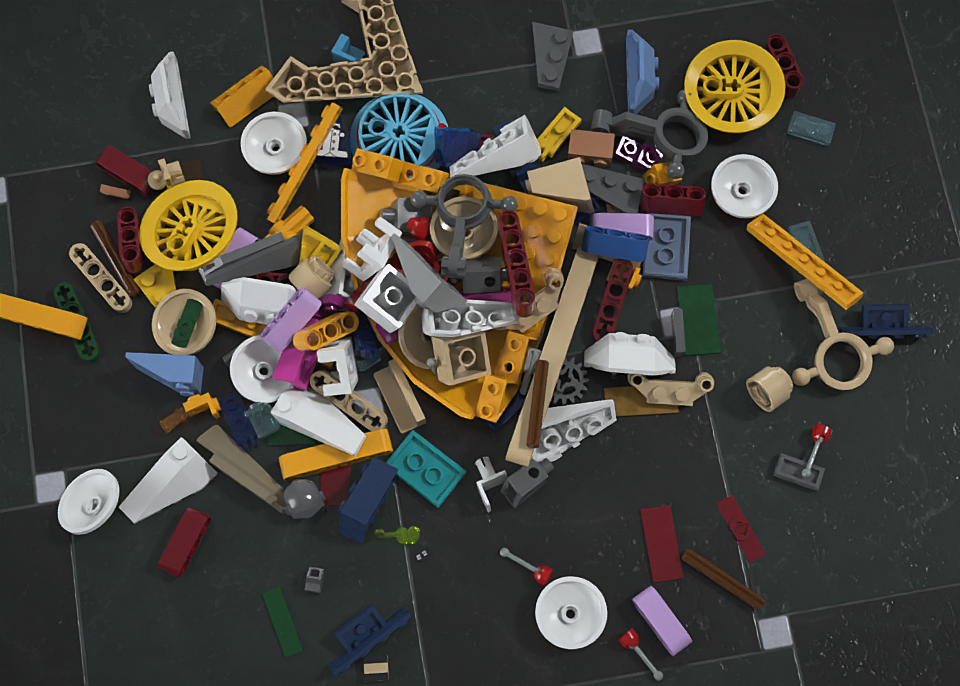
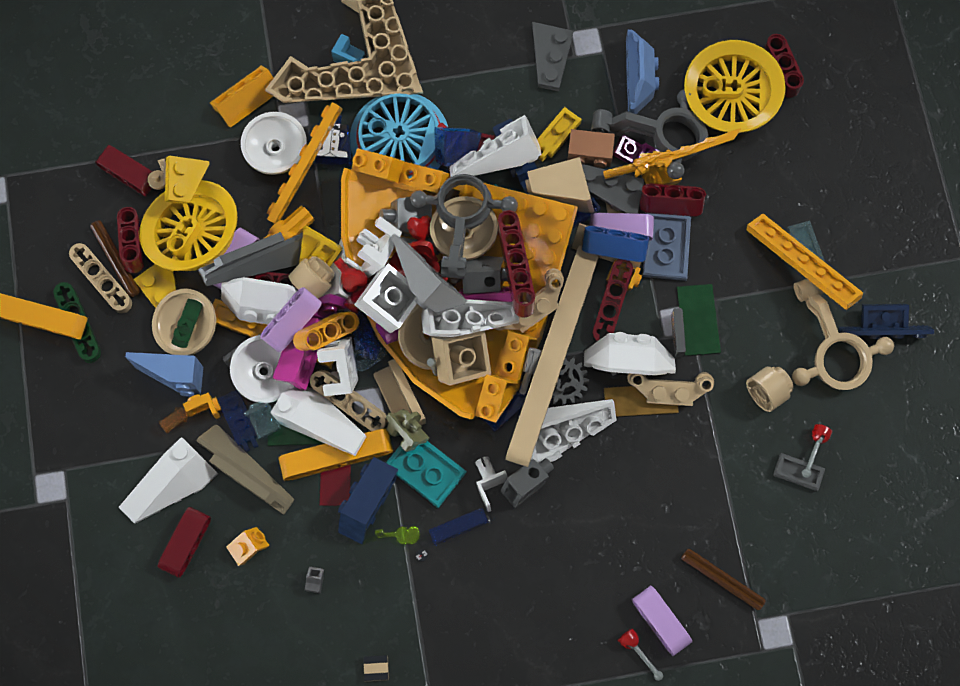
(88, 501): white dish -> none
(114, 191): nougat tile -> none
(168, 96): white wedge -> none
(183, 178): none -> yellow wing
(247, 545): none -> light orange bracket
(282, 622): dark green piece -> none
(303, 499): dark grey cap -> none
(351, 277): none -> red rock
(363, 633): dark blue bracket -> none
(407, 426): none -> olive hips
(458, 526): none -> clear blue piece
(537, 404): reddish brown axle -> none
(541, 573): hinge -> none
(583, 600): white dish -> none
(659, 159): none -> light orange sword
(661, 544): dark red piece -> none
(741, 528): dark red piece -> none
(753, 177): white dish -> none
(811, 128): clear light blue plate -> none

